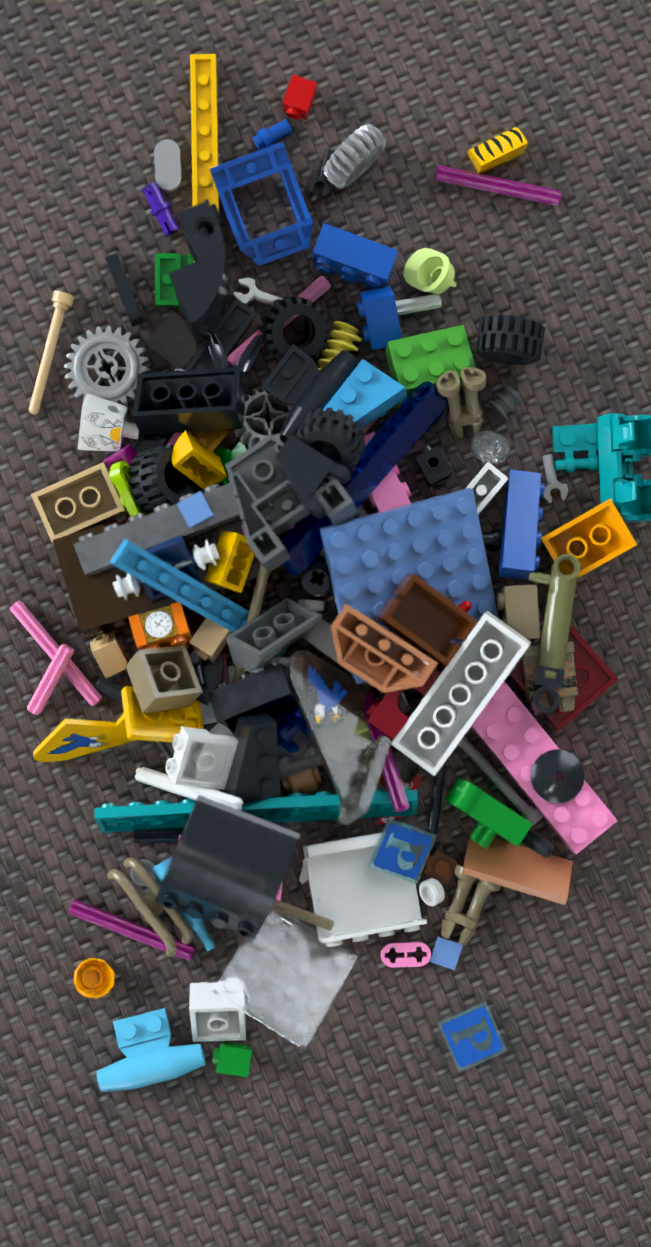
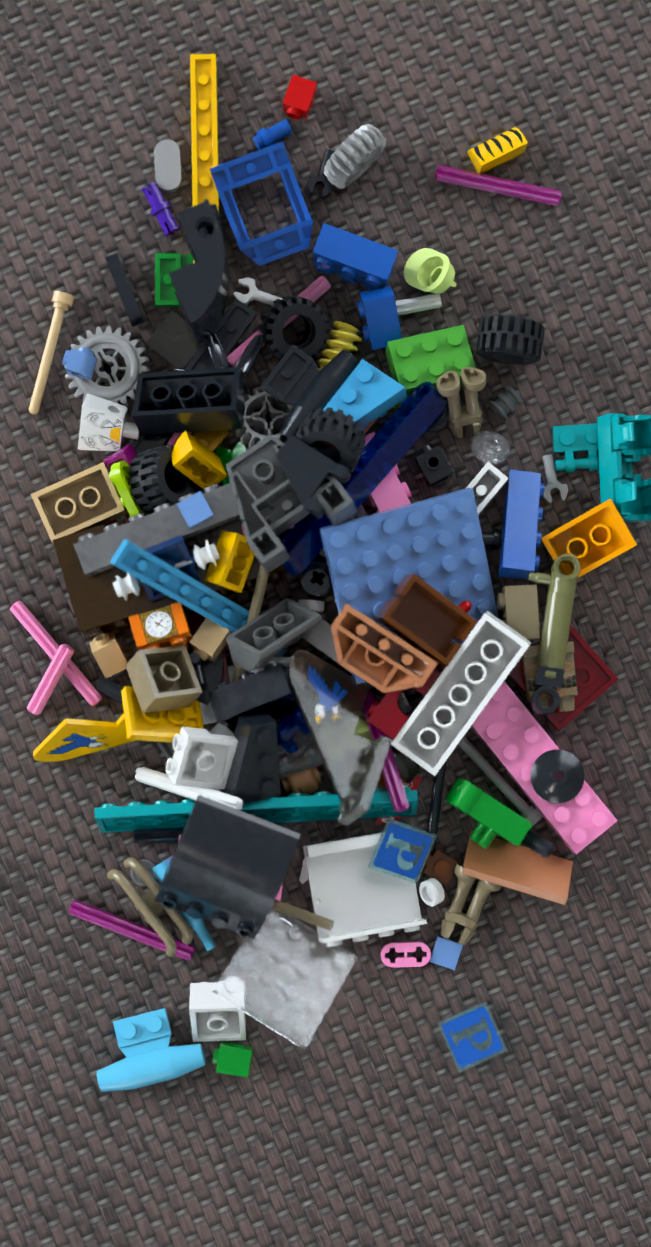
(80, 363): none -> medium blue plate
(94, 978): light orange hair -> none

